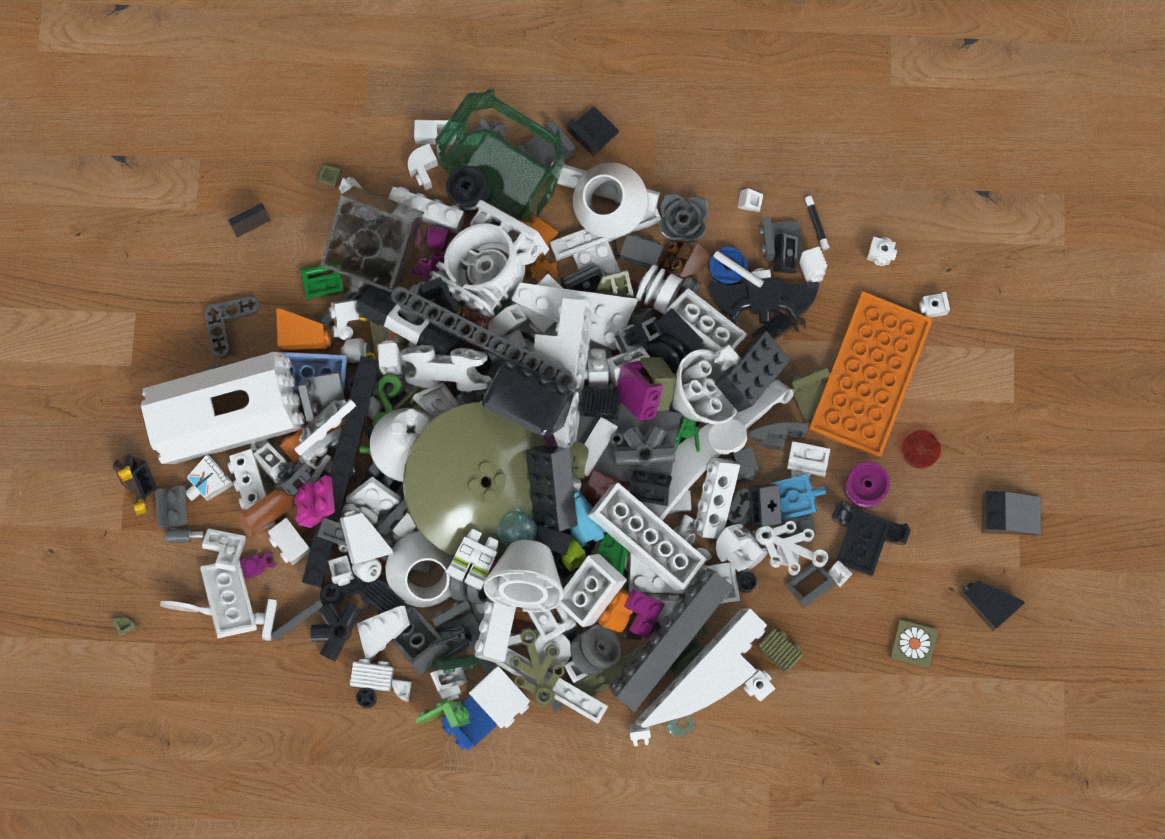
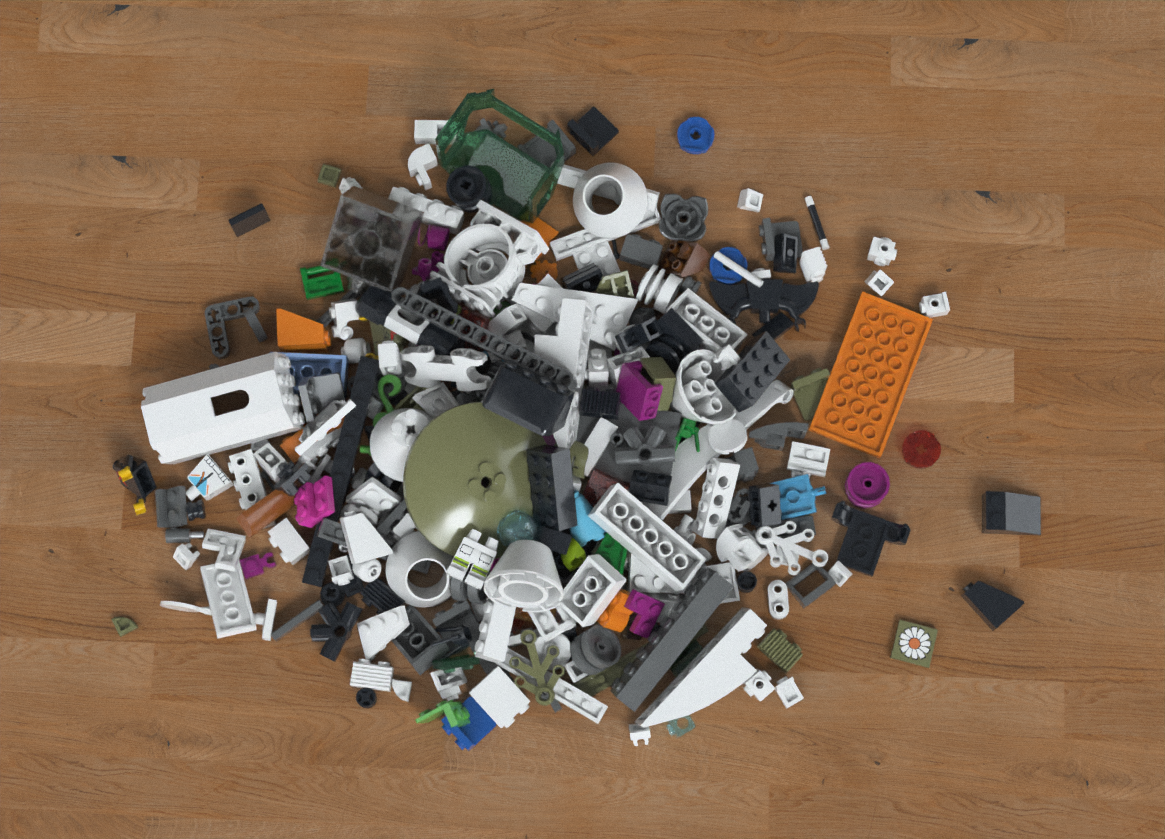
(185, 556): none -> white tile
(196, 510): none -> black wheel
(255, 325): none -> dark grey beam
(358, 478): none -> white tile
(692, 125): none -> blue plate
(778, 599): none -> white plate
(788, 691): none -> white bracket
(879, 282): none -> white brick

